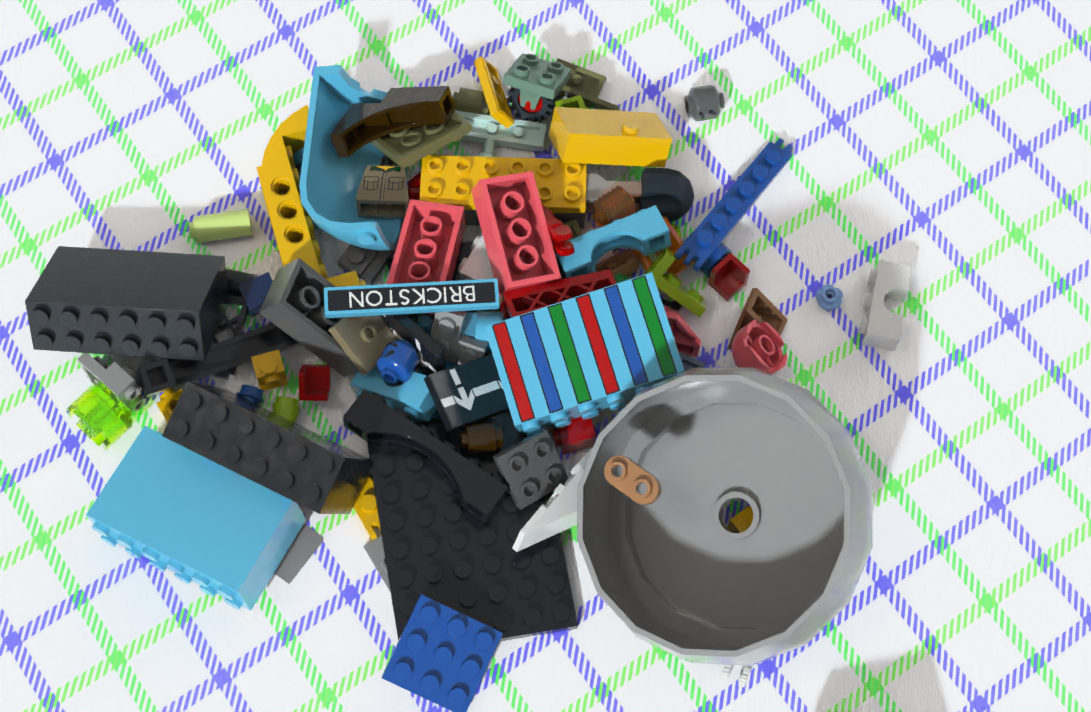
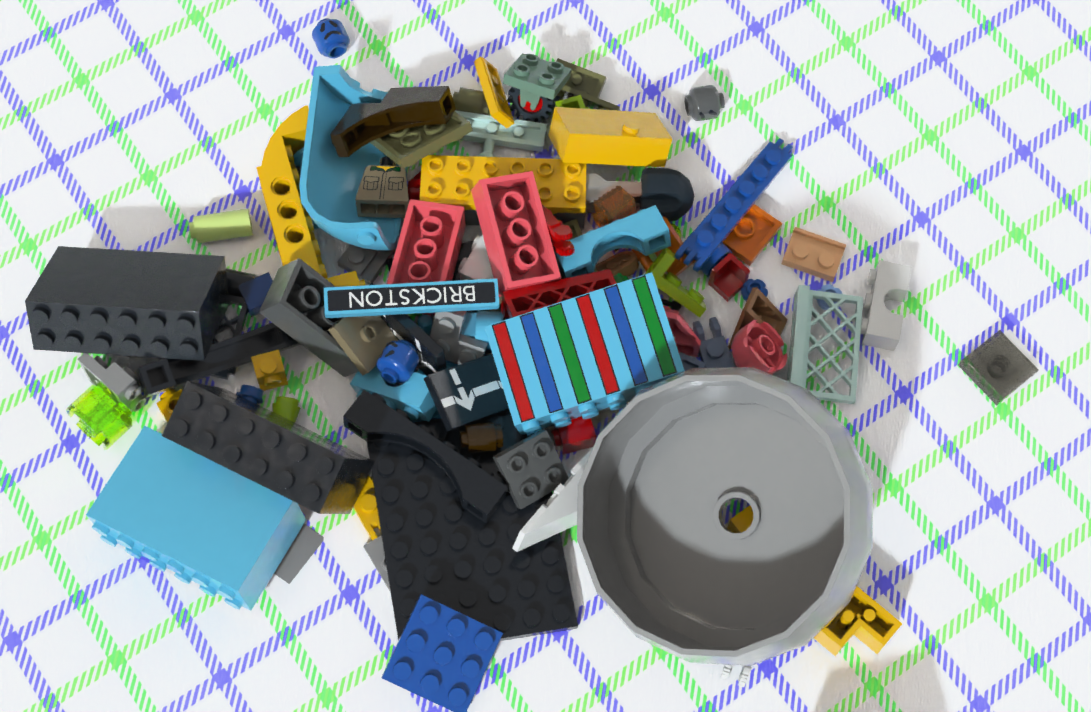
(314, 382): red panel -> none
(330, 38): none -> blue head
(631, 479): medium nougat plate -> none
(714, 350): none -> sand blue hinge
(749, 284): none -> blue plate
(752, 234): none -> orange plate
(801, 336): none -> light aqua fence
(813, 254): none -> light nougat plate
(860, 618): none -> yellow brick
(998, 367): none -> clear smoke plate

